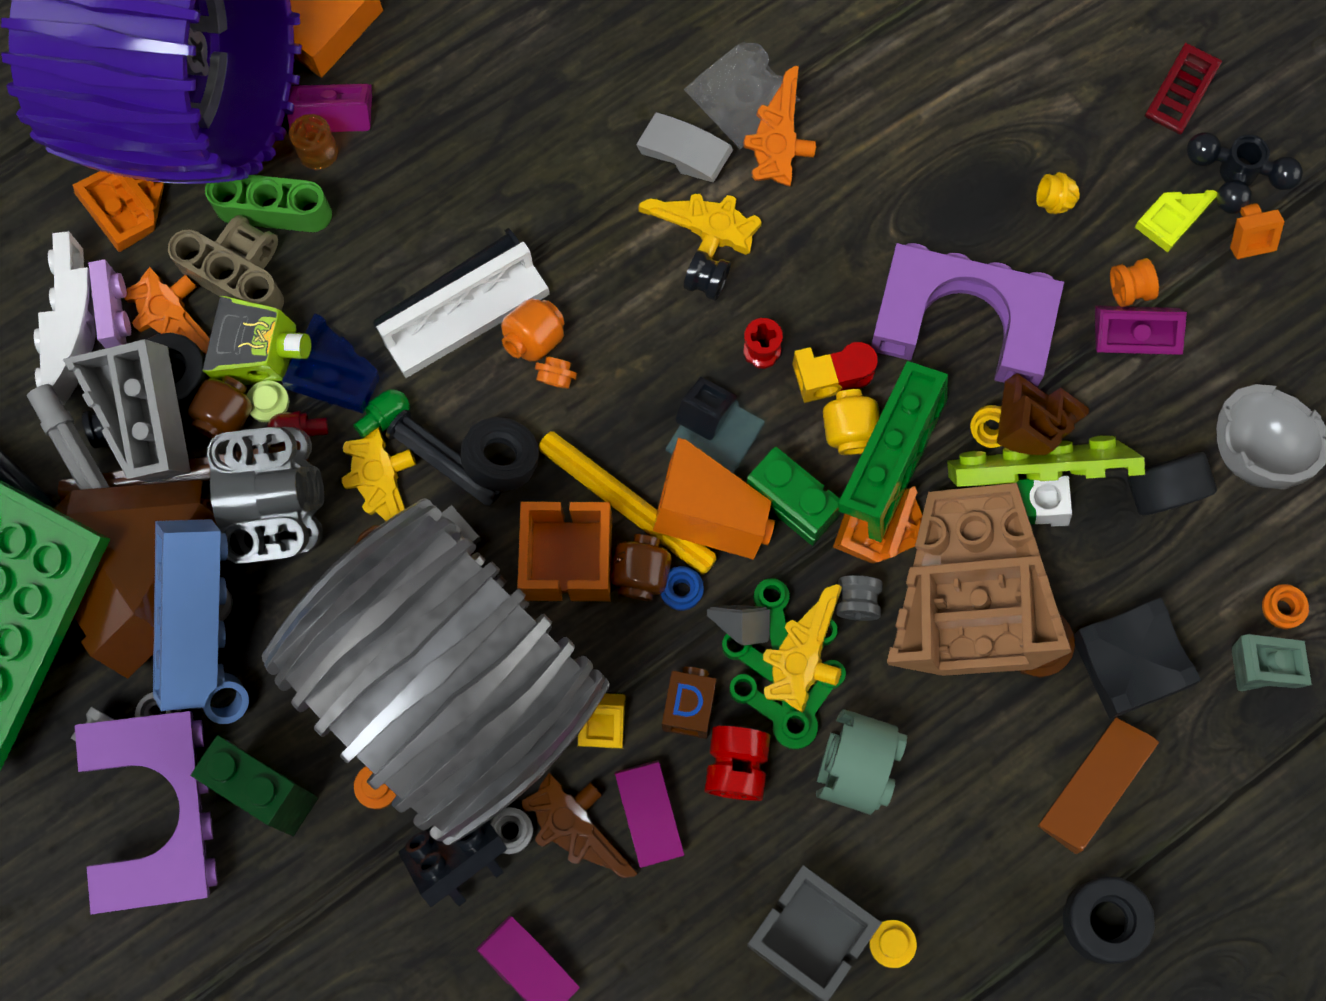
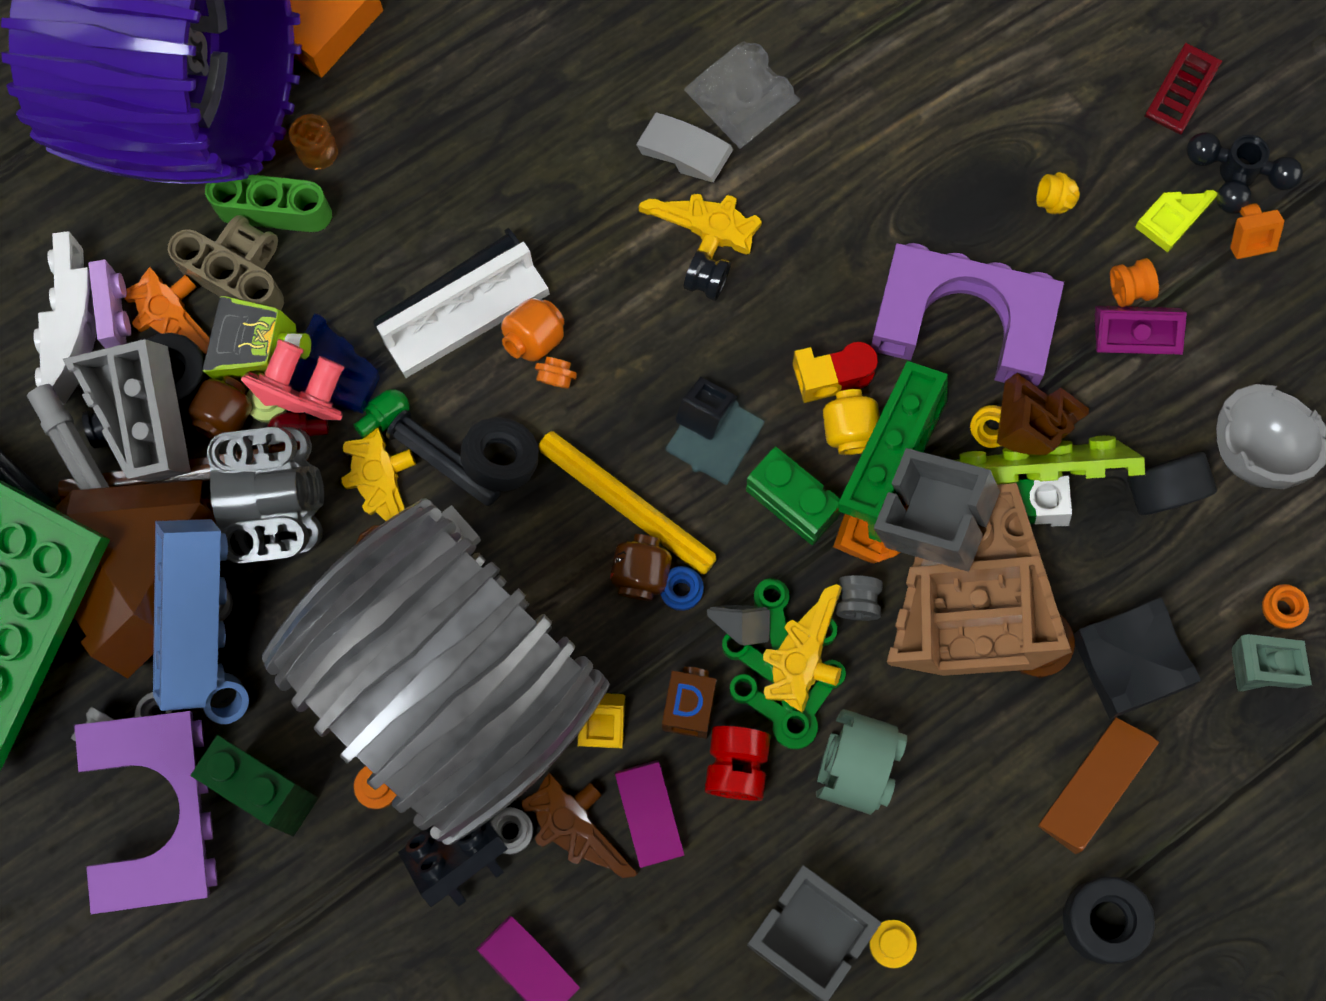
(121, 206): orange slope -> none
(274, 388): none -> coral connector
(341, 105): magenta slope -> none
(565, 555): orange piece -> none
(711, 505): orange slope -> none
(765, 330): red bush -> none
(775, 138): orange piece -> none
(943, 509): none -> dark grey piece

